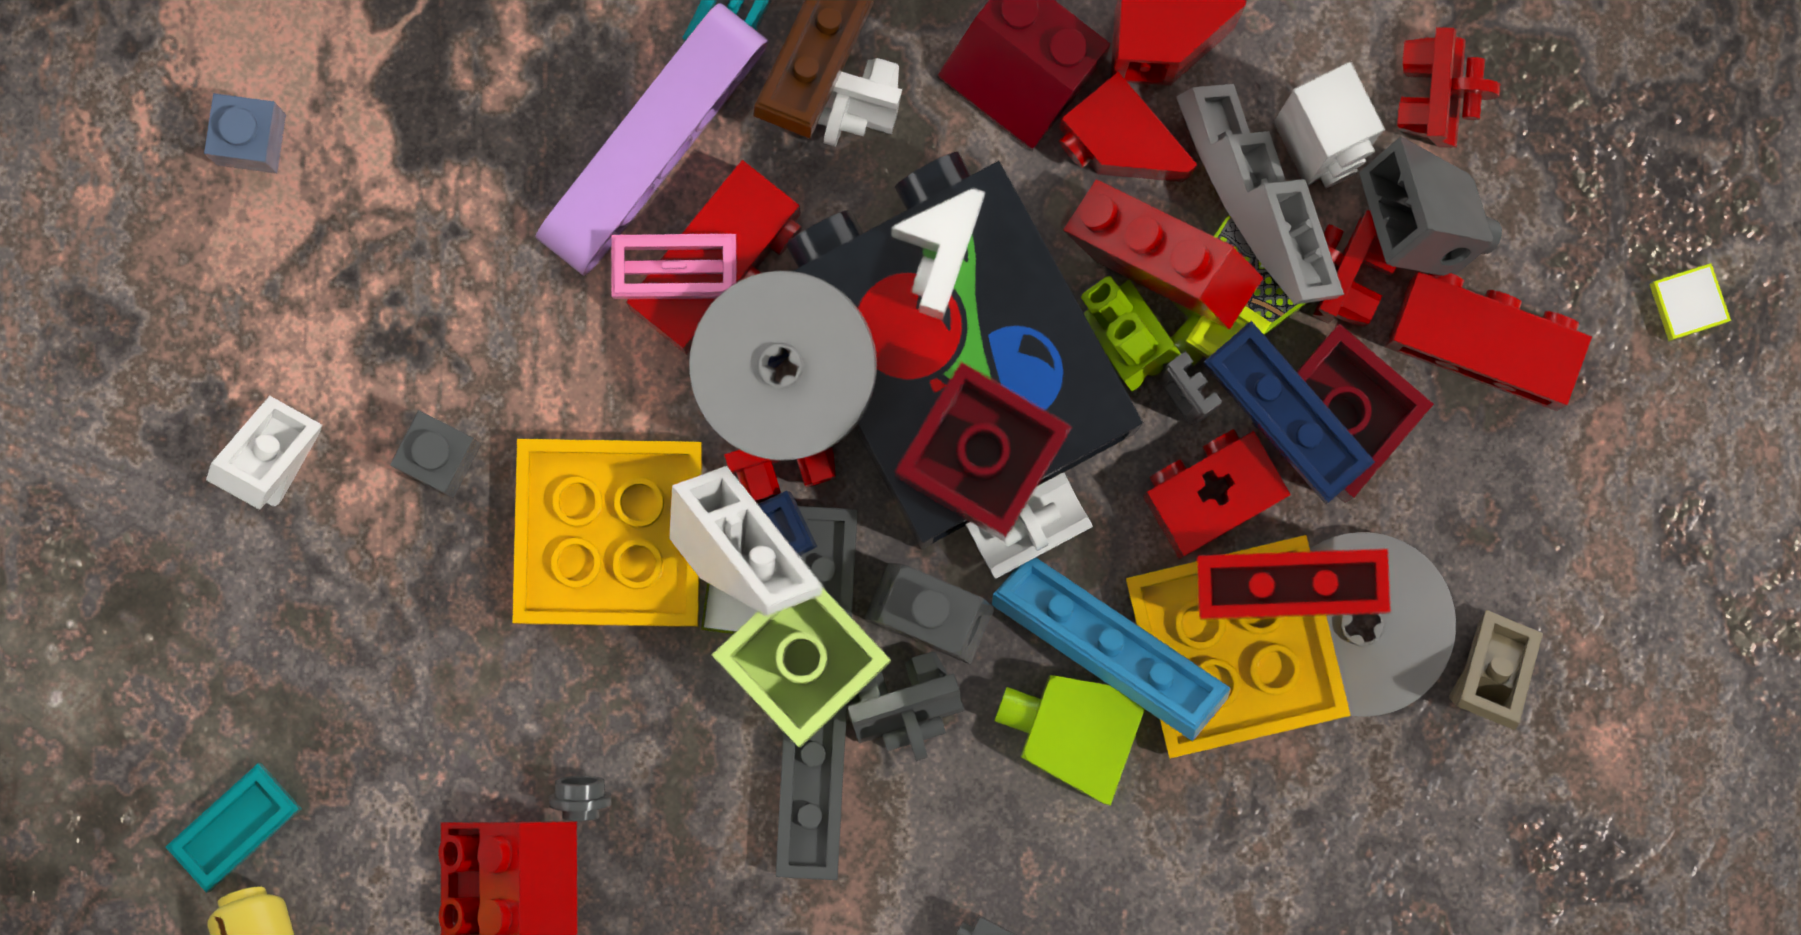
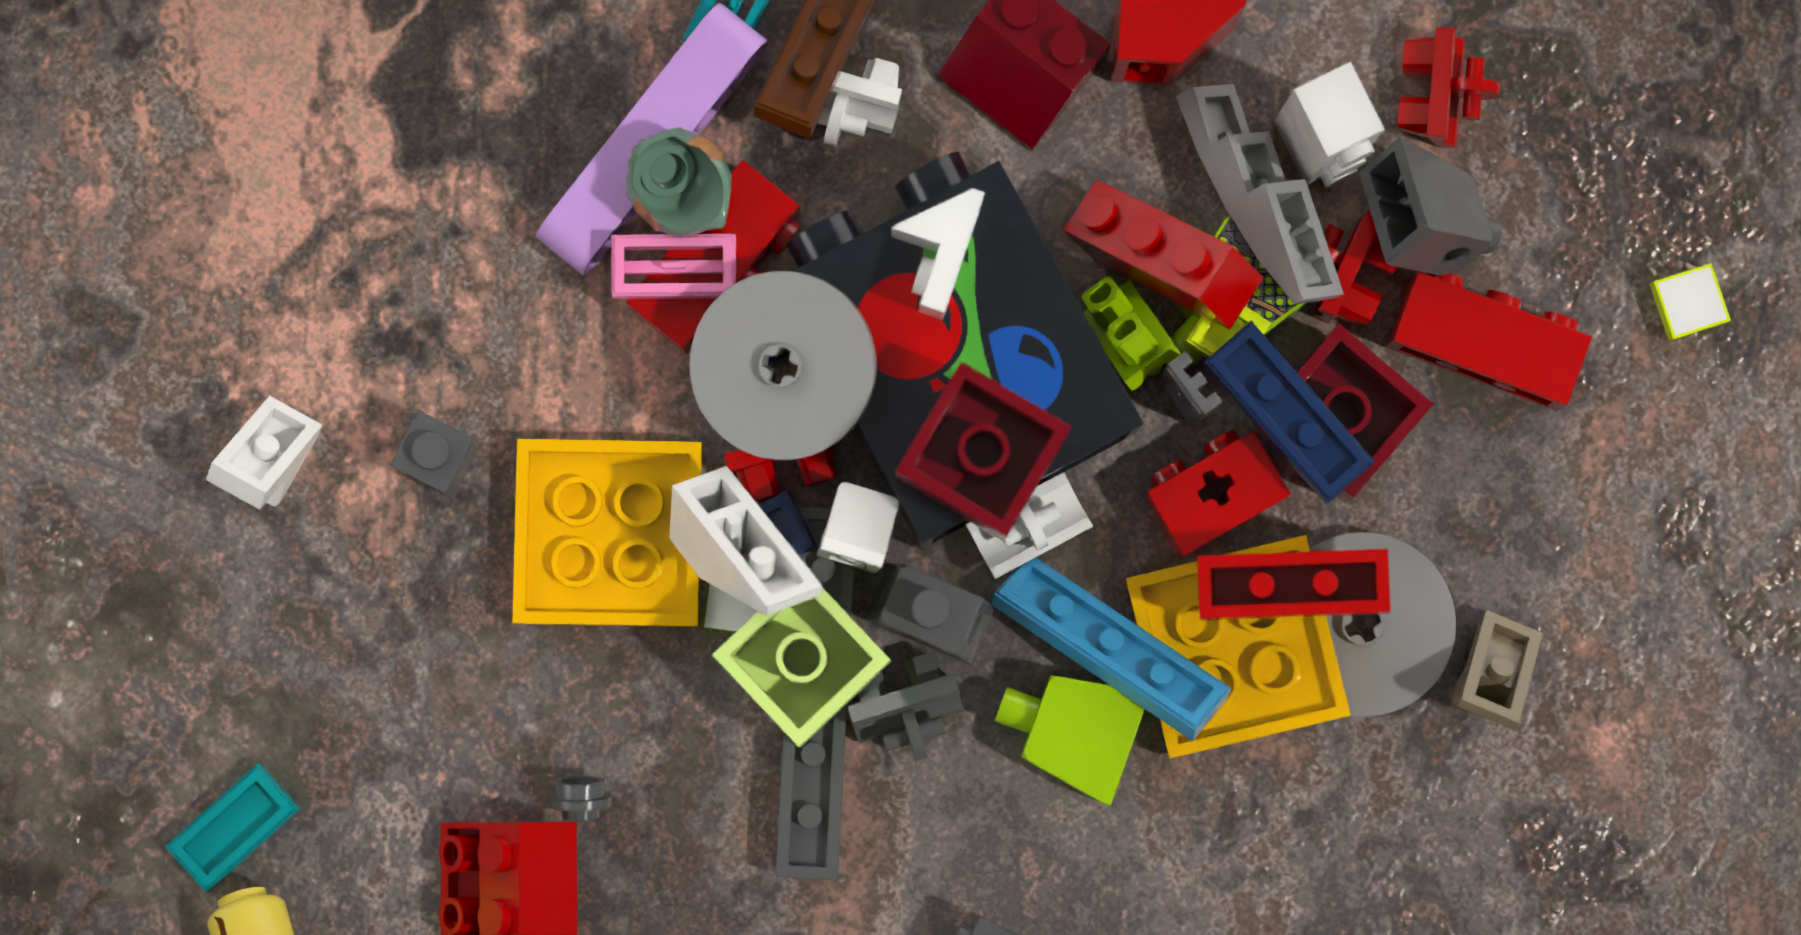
(245, 133): sand blue brick -> none
(679, 183): none -> sand green hair
(859, 527): none -> white slope
(1123, 136): red slope -> none

